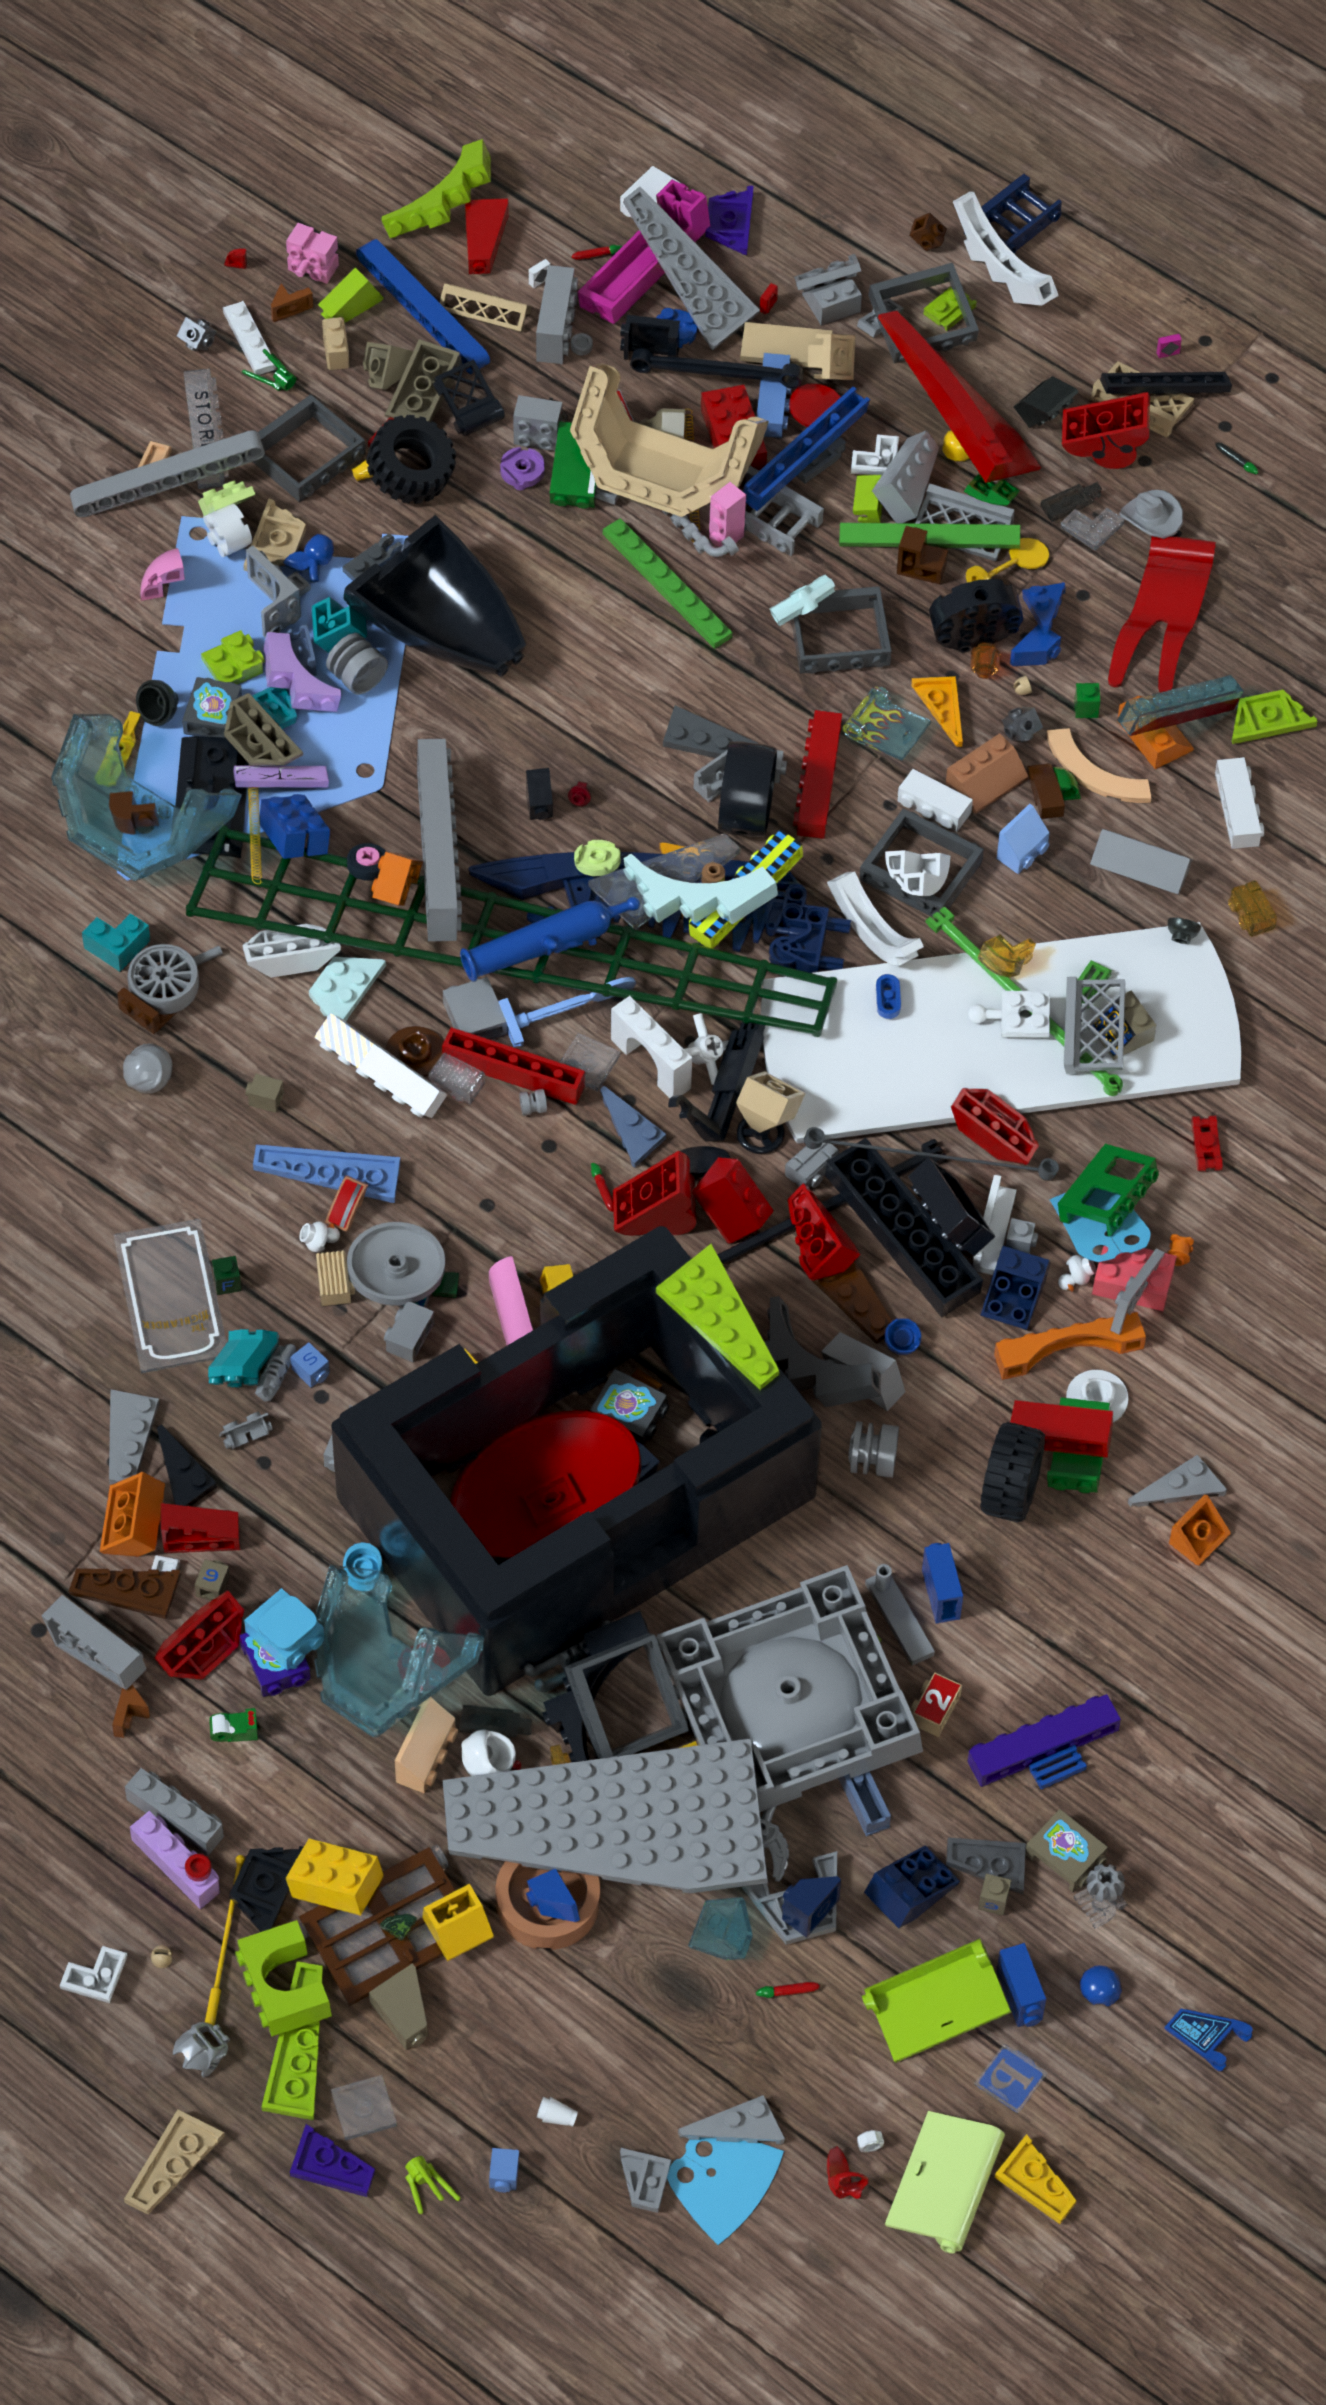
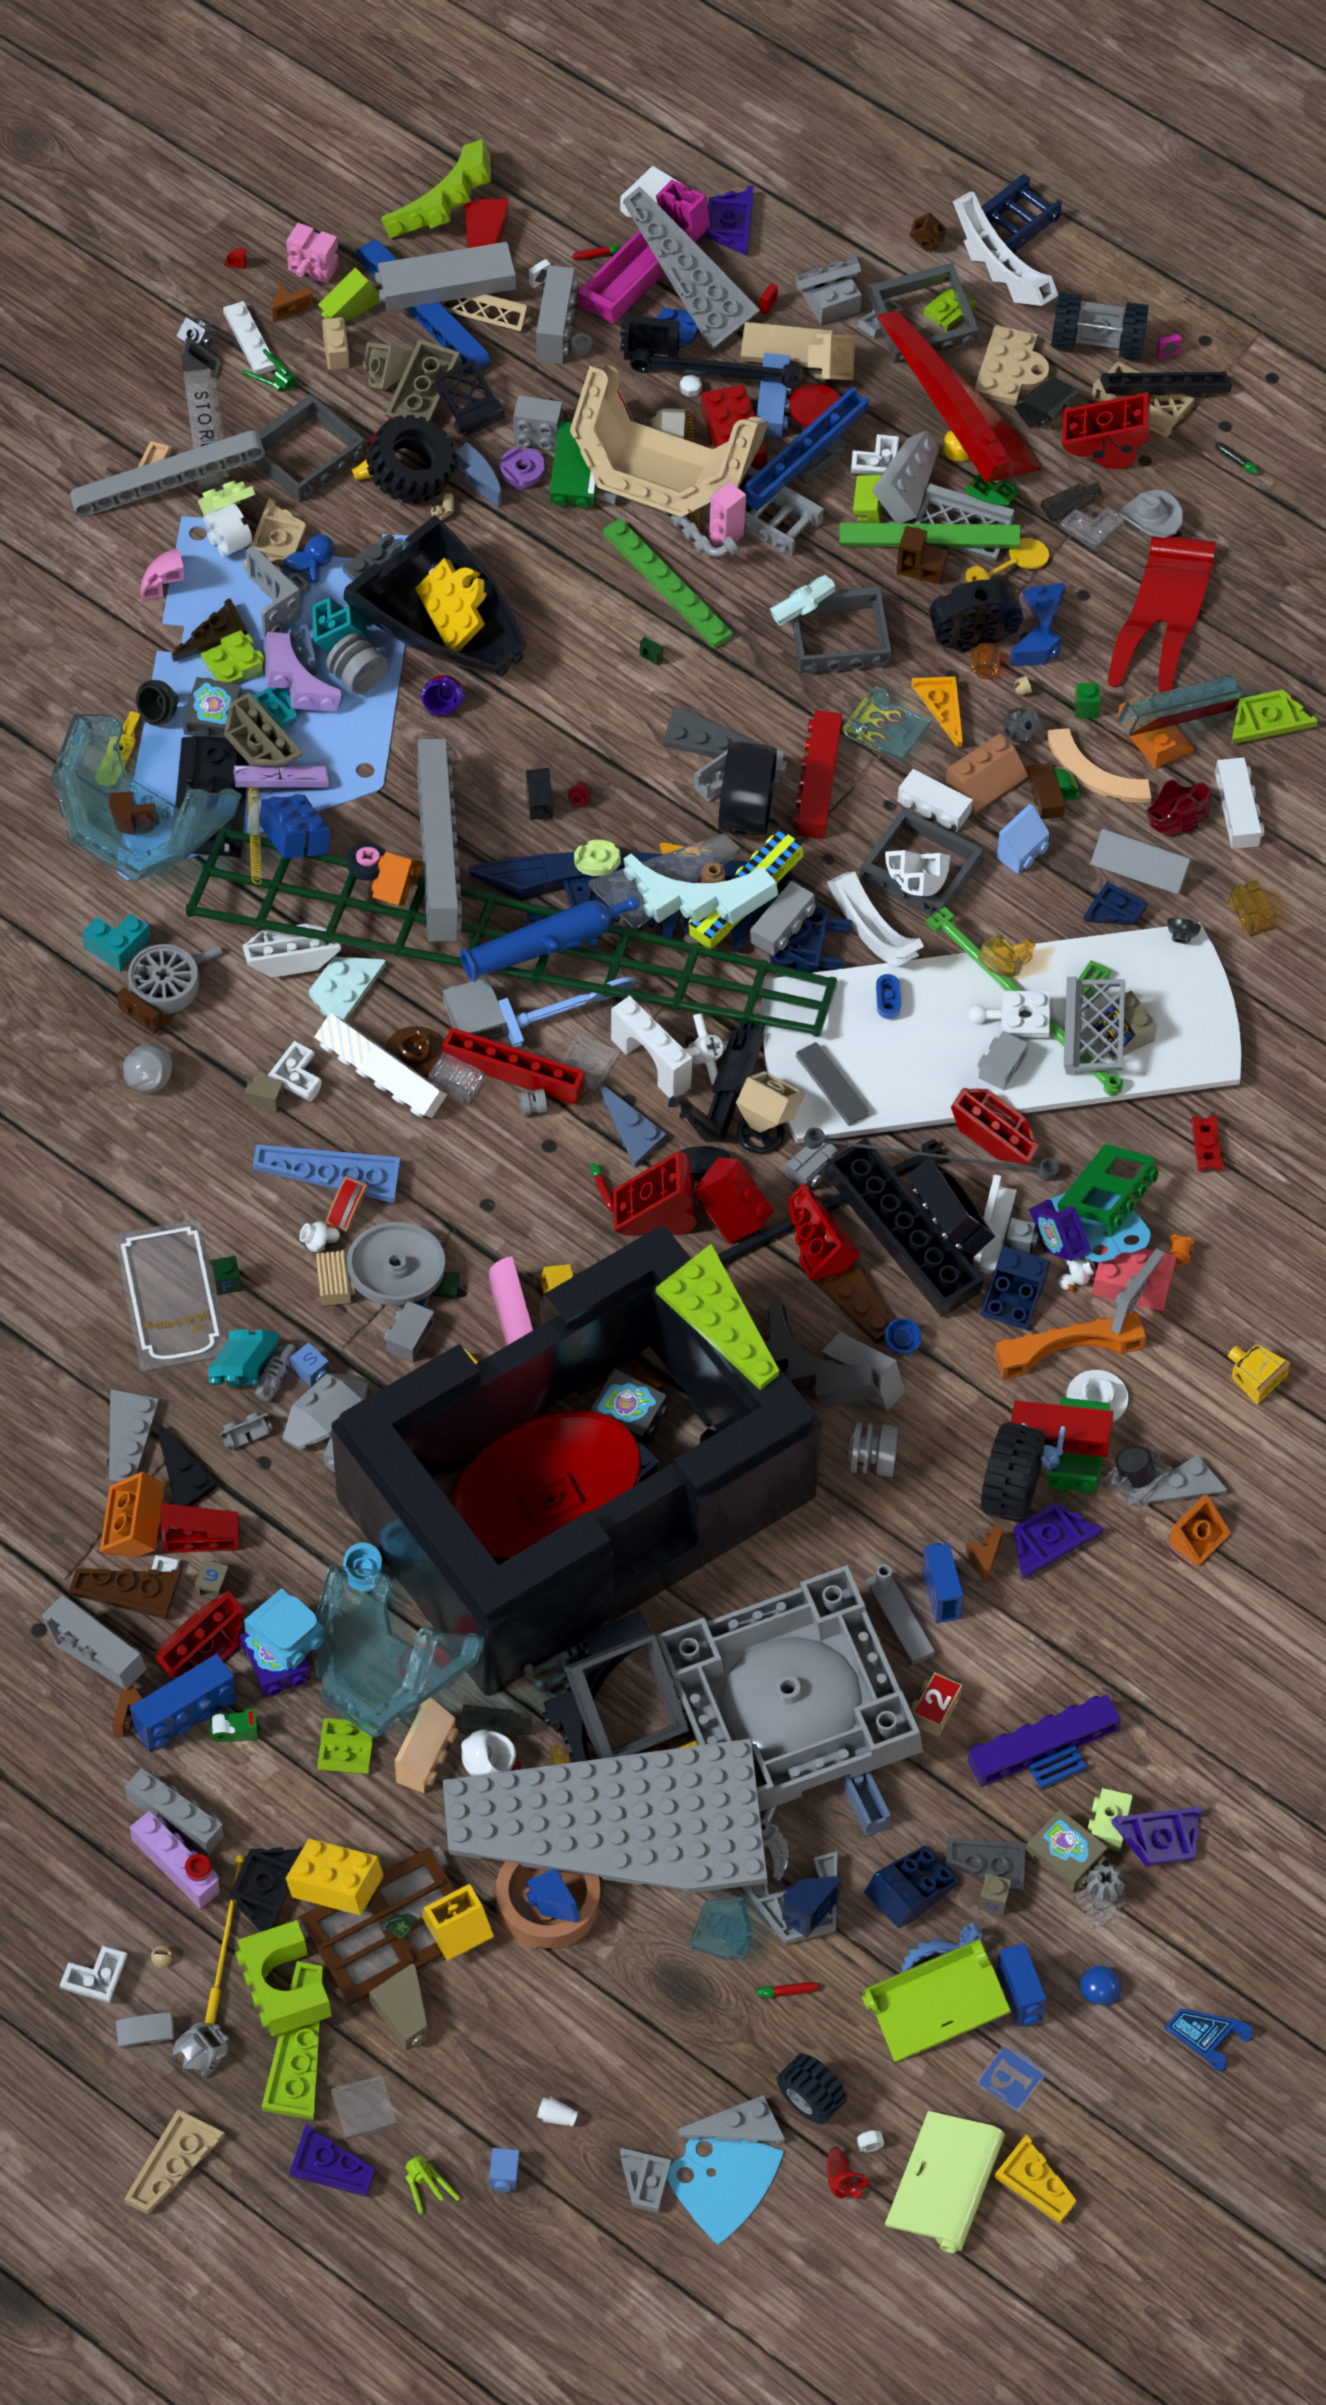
(145, 2029): none -> light grey slope
(183, 1703): none -> blue brick
(196, 358): none -> dark grey slope
(211, 632): none -> dark brown wing
(292, 1073): none -> white brick
(320, 1406): none -> light grey wedge
(344, 1747): none -> lime slope
(442, 695): none -> dark purple hair
(445, 276): none -> light grey brick
(447, 508): none -> tan arm
(453, 602): none -> yellow plate
(478, 473): none -> sand blue slope
(651, 651): none -> dark green tile
(690, 386): none -> white tile
(783, 918): none -> light grey brick
(811, 2088): none -> black wheel
(832, 1083): none -> dark grey tile
(939, 1947): none -> medium blue plant
(984, 1555): none -> dark orange slope
(1002, 1060): none -> light grey brick
(1010, 366): none -> tan plate
(1050, 1536): none -> dark purple wing
(1051, 1454): none -> light blue plant
(1060, 1231): none -> dark purple panel
(1099, 325): none -> plate
(1108, 1806): none -> yellowish green brick
(1115, 907): none -> dark blue wing
(1134, 1469): none -> piece
(1161, 1835): none -> dark purple wing
(1189, 808): none -> dark red piece
(1258, 1371): none -> yellow torso

